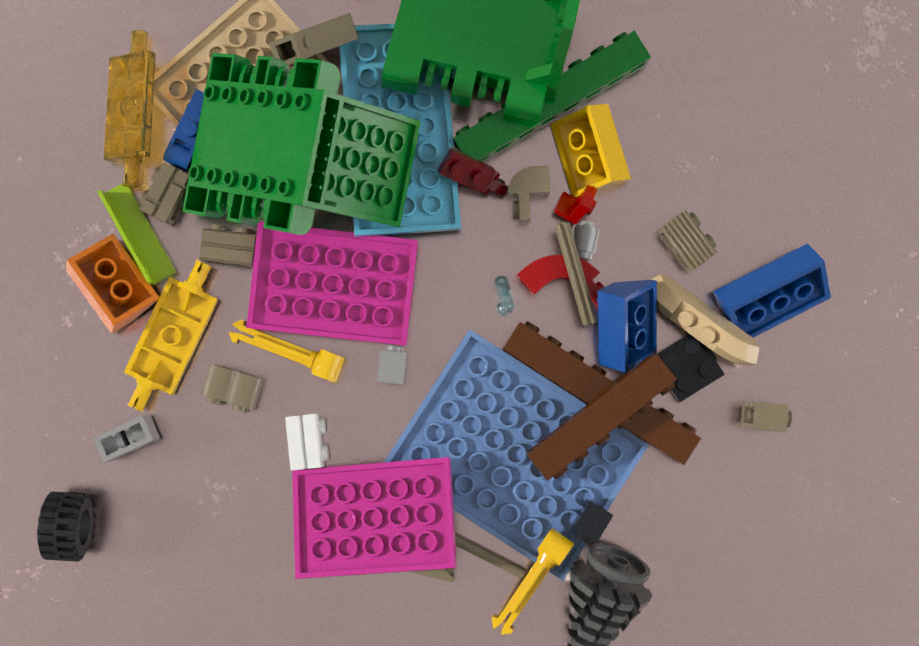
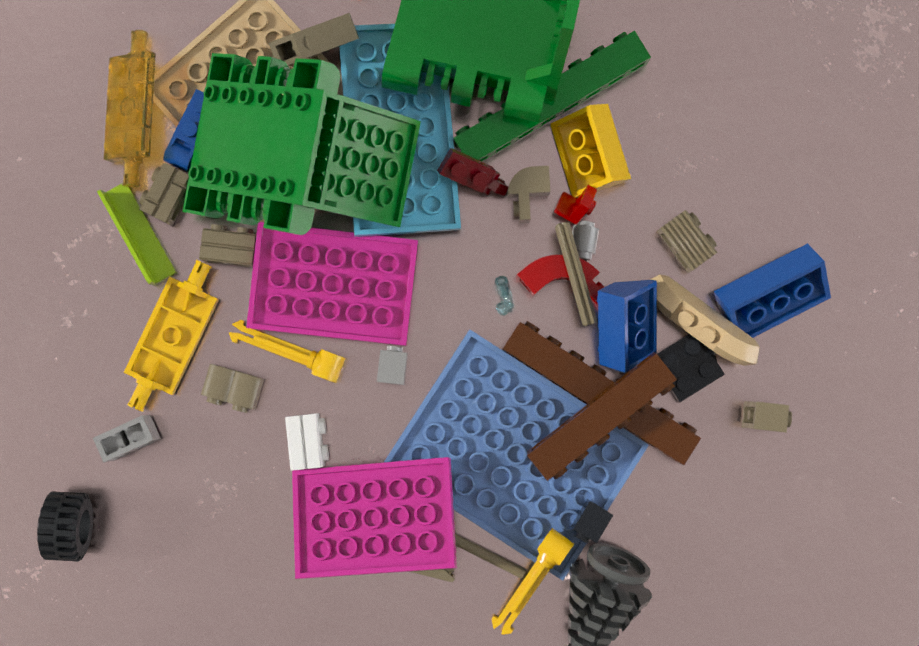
(111, 283): orange slope -> none

